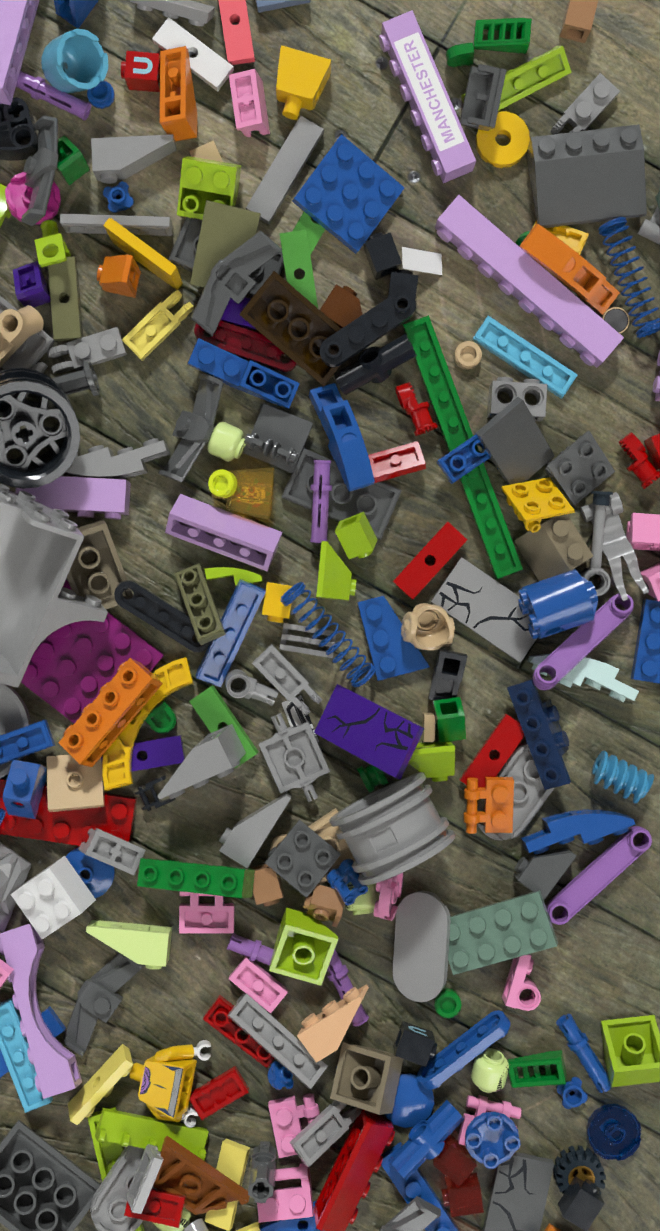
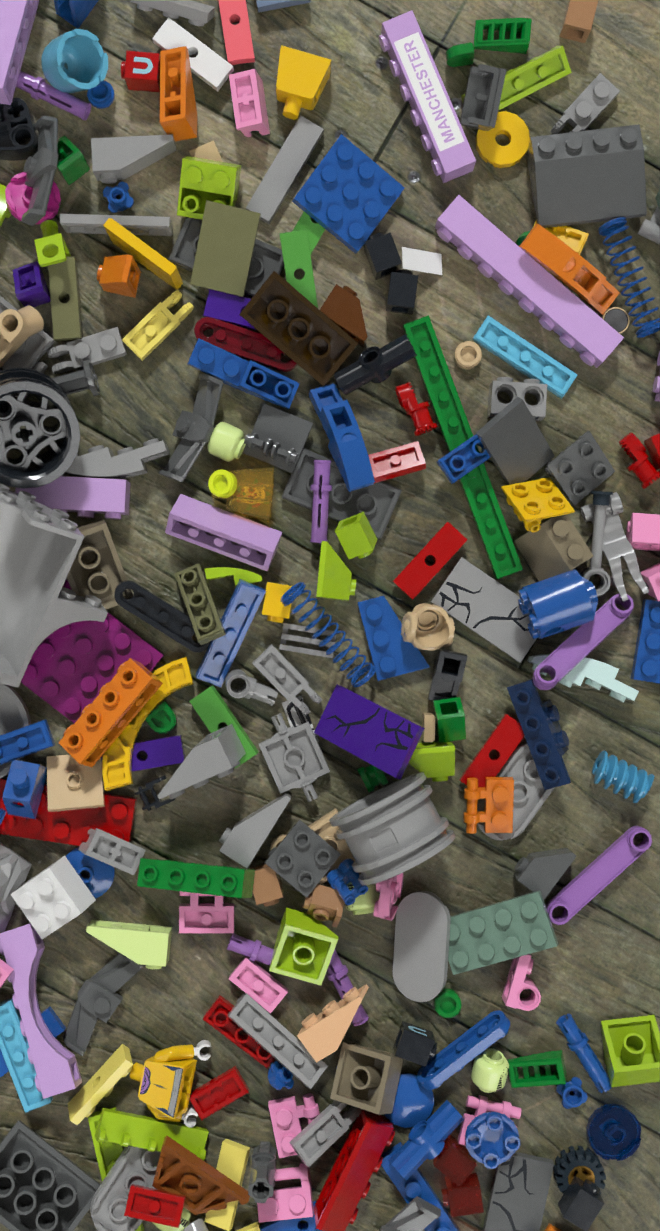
(144, 1178): light grey tile -> none
(232, 280): dark grey plate -> none
(367, 328): black plate -> none
(586, 824): blue slope -> none

